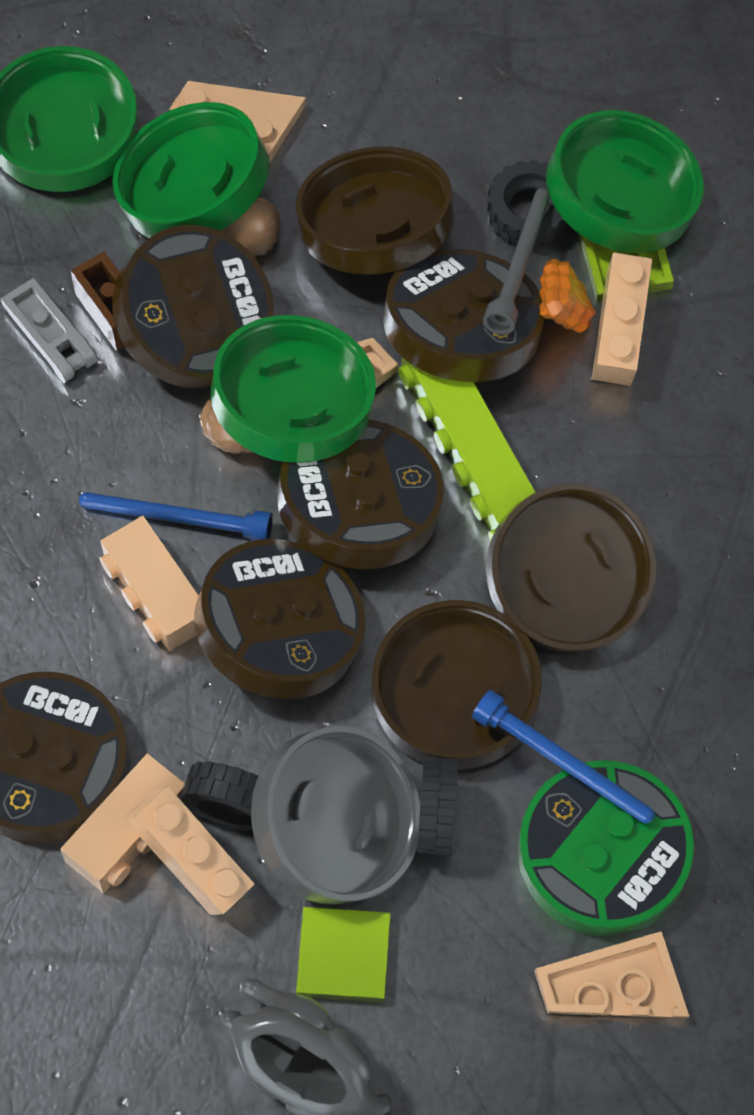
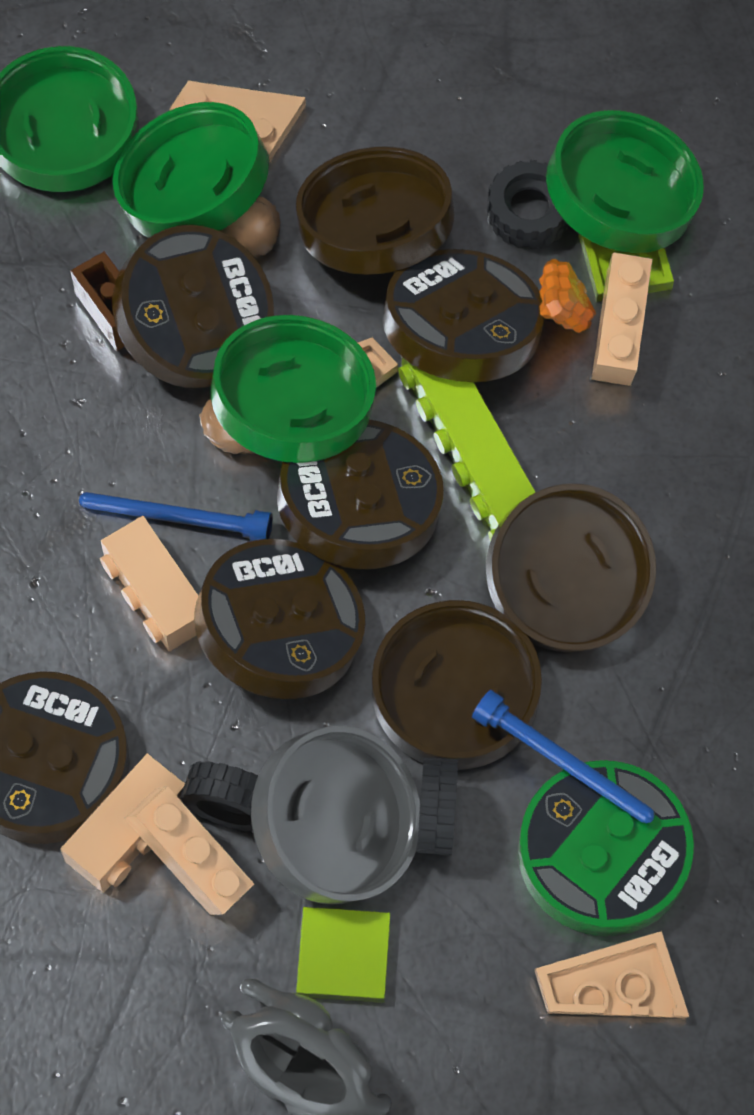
(48, 329): light grey plate -> none
(502, 312): dark grey piece -> none

